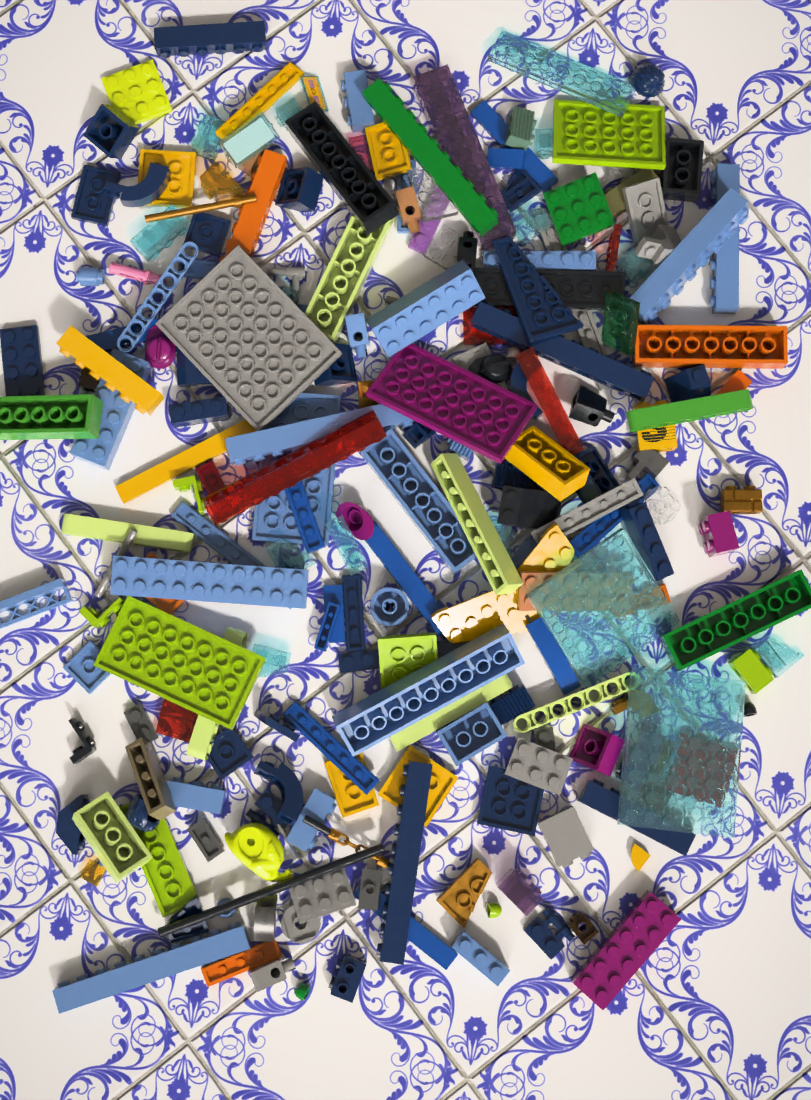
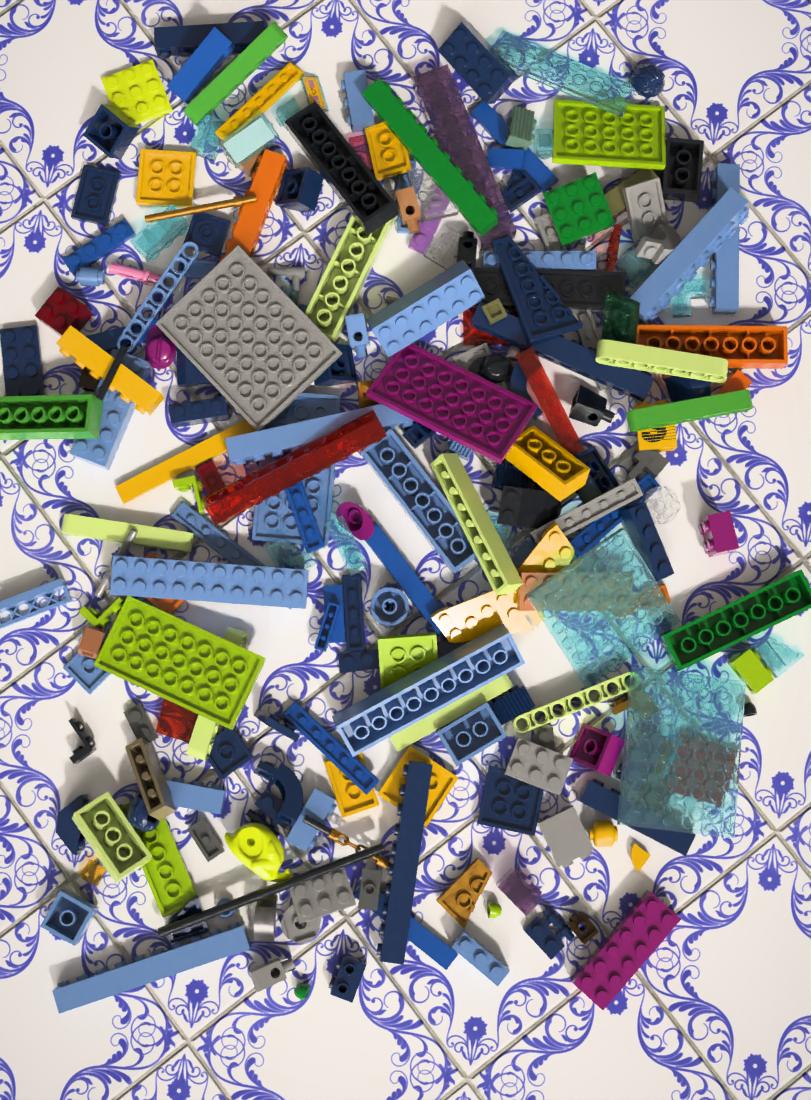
(62, 311): none -> dark red brick
(69, 917): none -> medium blue brick
(91, 642): none -> nougat brick
(99, 246): none -> blue plate
(111, 373): none -> black bar
(144, 192): dark blue arch -> none
(201, 65): none -> blue brick
(219, 184): clear yellow slope -> none
(235, 73): none -> bright green beam
(240, 962): orange tile -> none
(276, 660): clear light blue wing -> none
(477, 63): none -> dark blue brick
(494, 311): none -> olive plate
(530, 223): clear light blue wing -> none
(553, 657): blue slope -> none
(603, 833): none -> yellow head
(661, 361): none -> yellowish green beam
(694, 289): none -> clear light blue plate
(741, 500): pearl gold brick -> none

